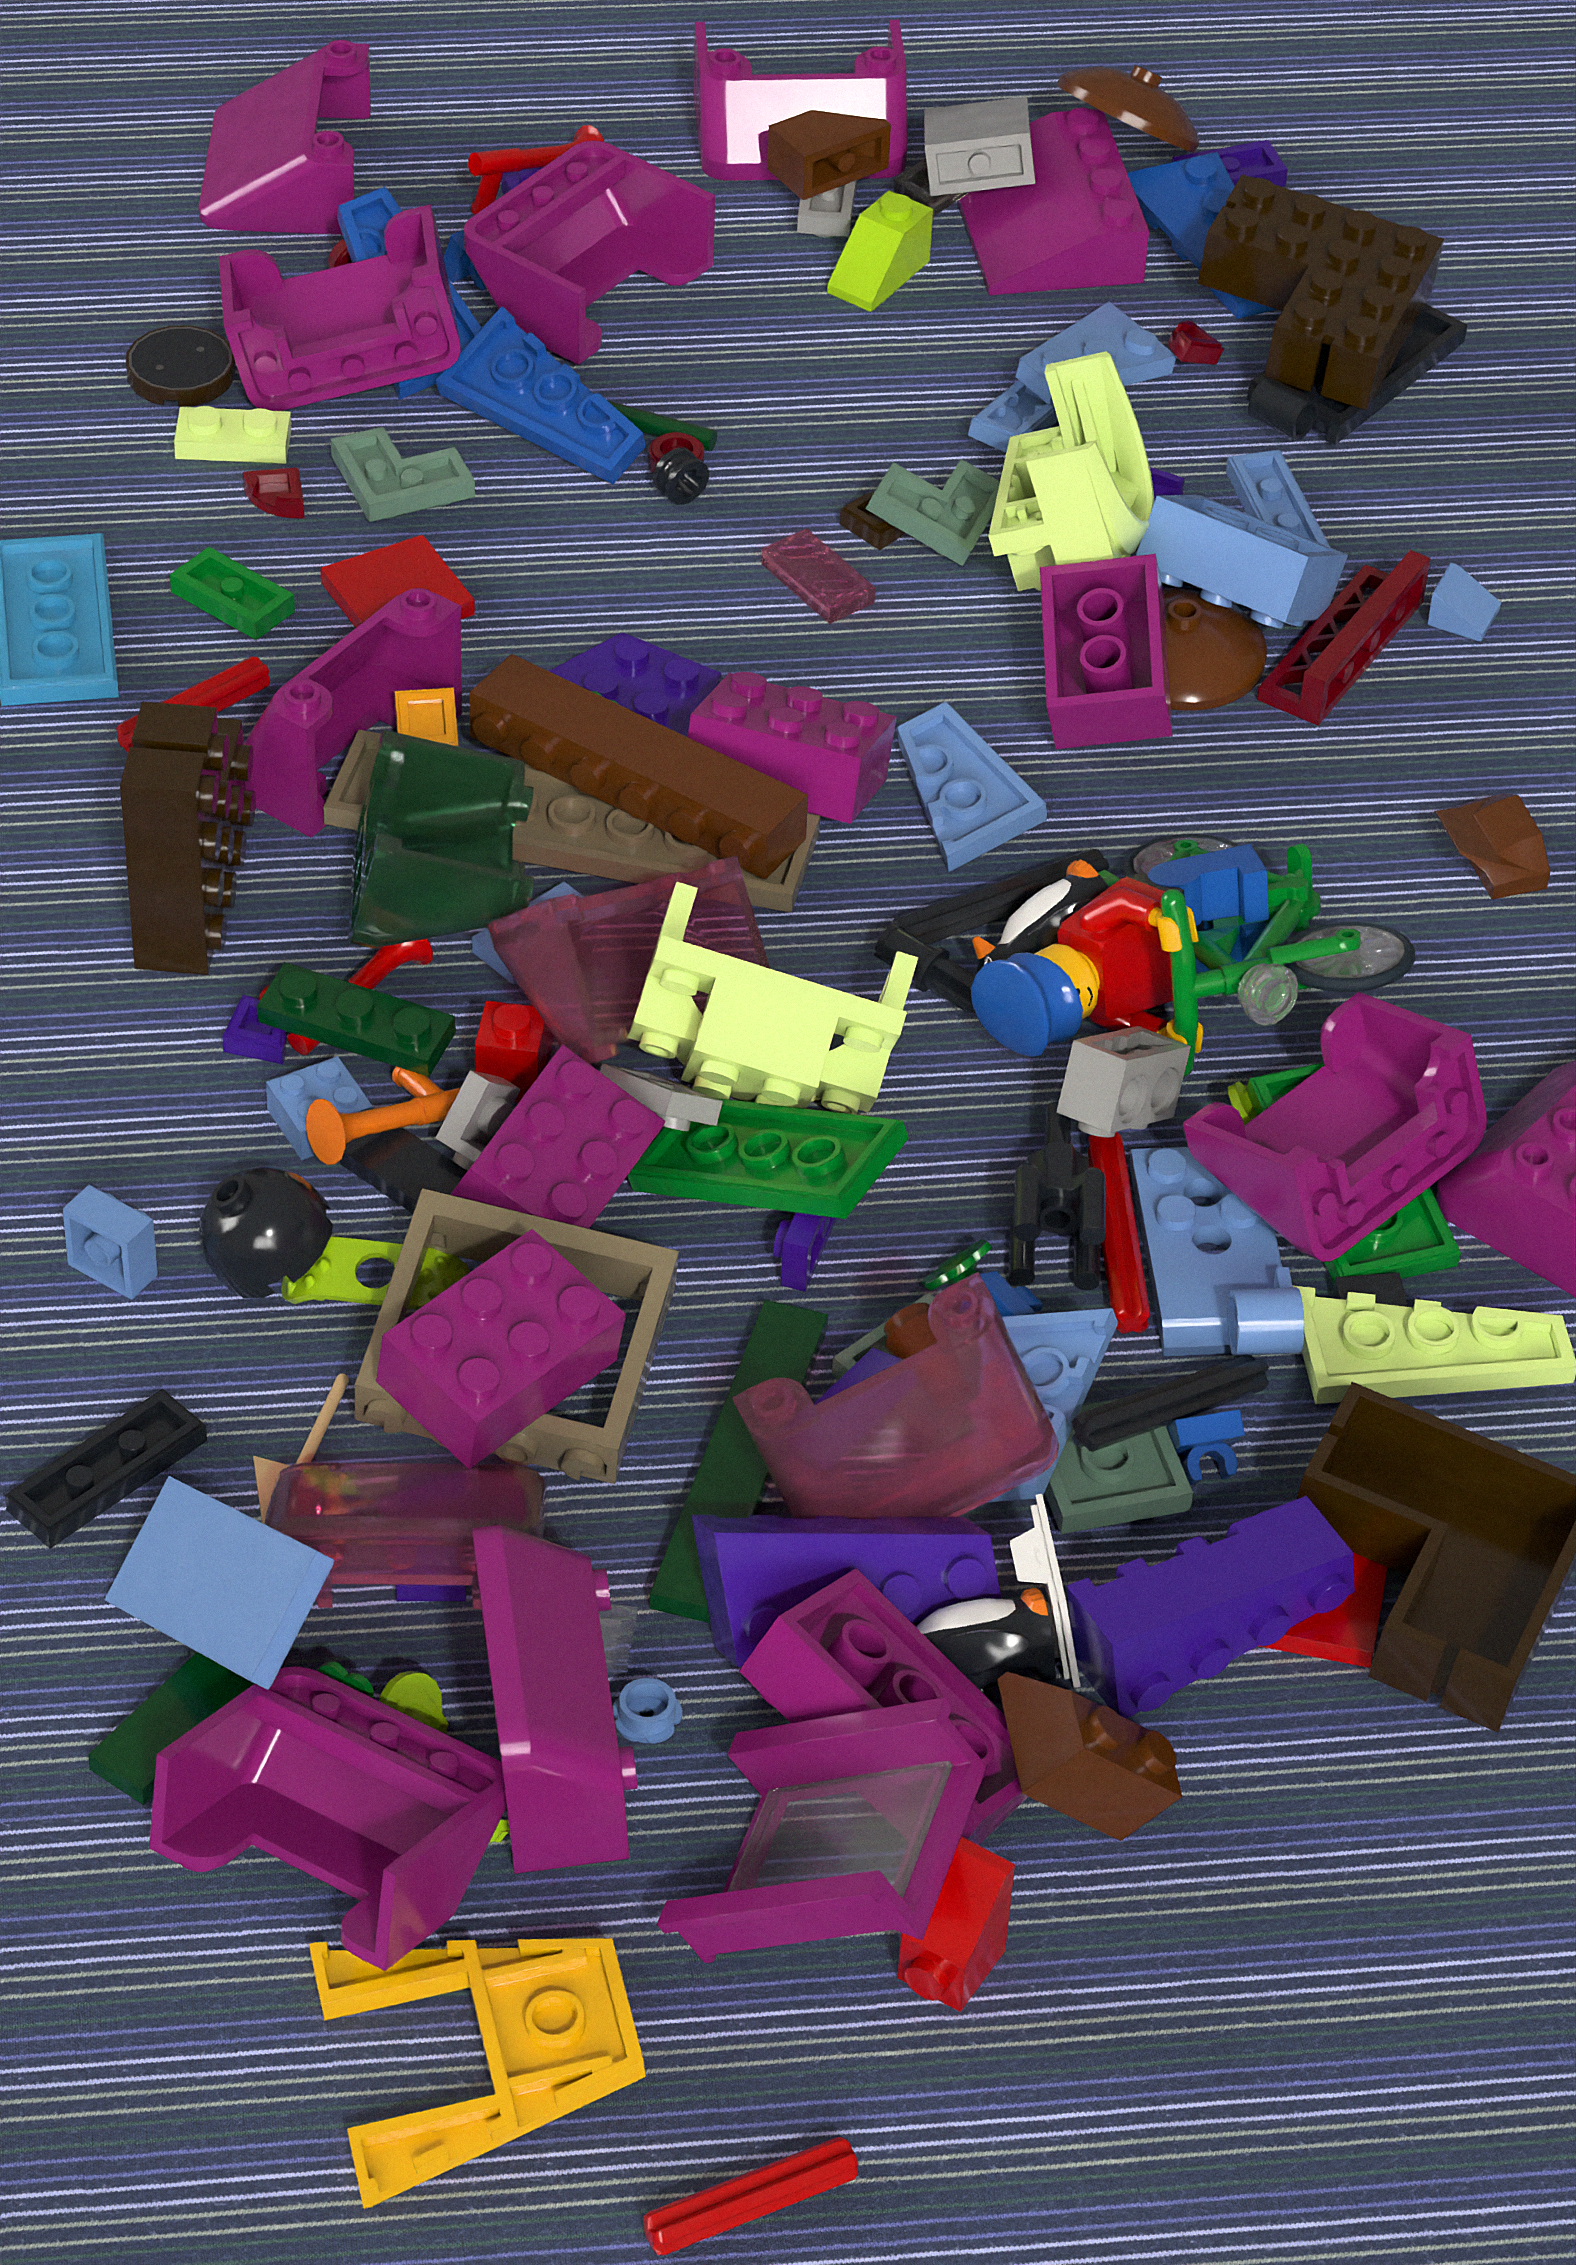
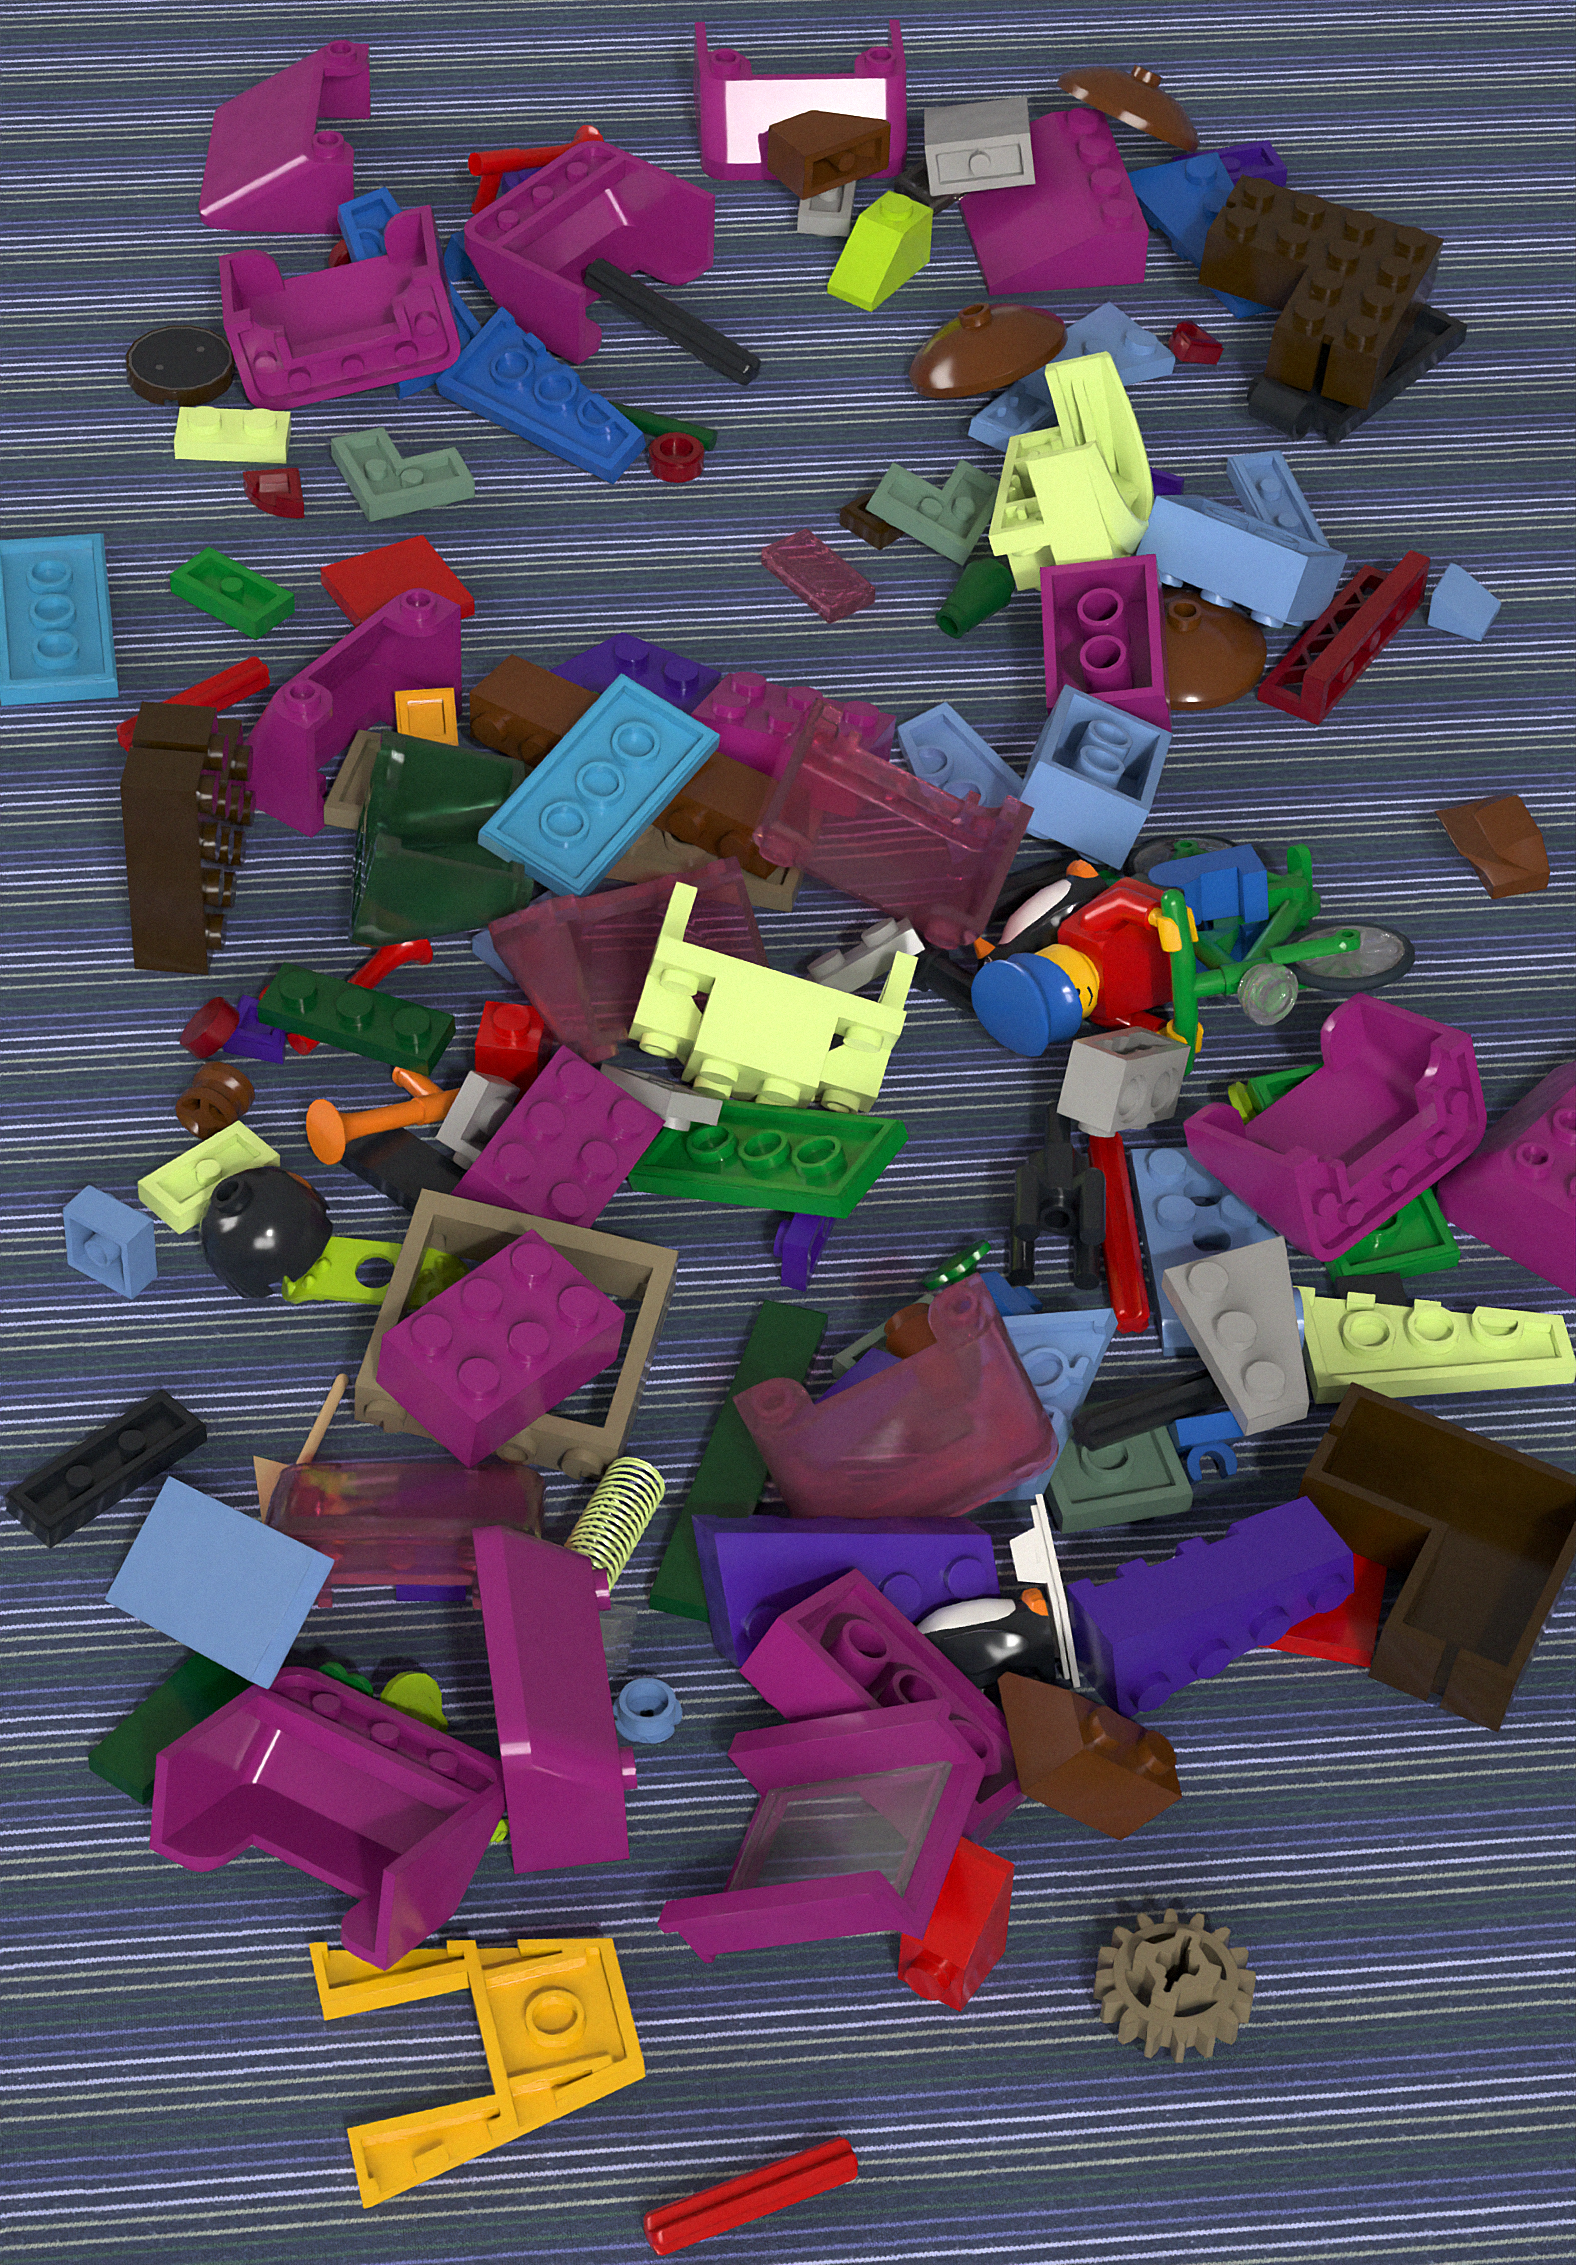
(185, 1184): none -> yellowish green plate
(210, 1028): none -> dark red tile
(215, 1100): none -> reddish brown wheel
(293, 1094): medium blue piece -> none
(592, 1507): none -> yellowish green piece
(599, 788): none -> dark azure tile
(672, 321): none -> black axle
(681, 476): black bush -> none
(868, 959): none -> light grey plate
(886, 831): none -> clear pink windscreen
(978, 595): none -> dark green cone
(986, 349): none -> reddish brown dish
(1093, 777): none -> medium blue brick
(1205, 2002): none -> dark tan gear
(1245, 1330): none -> light grey wing

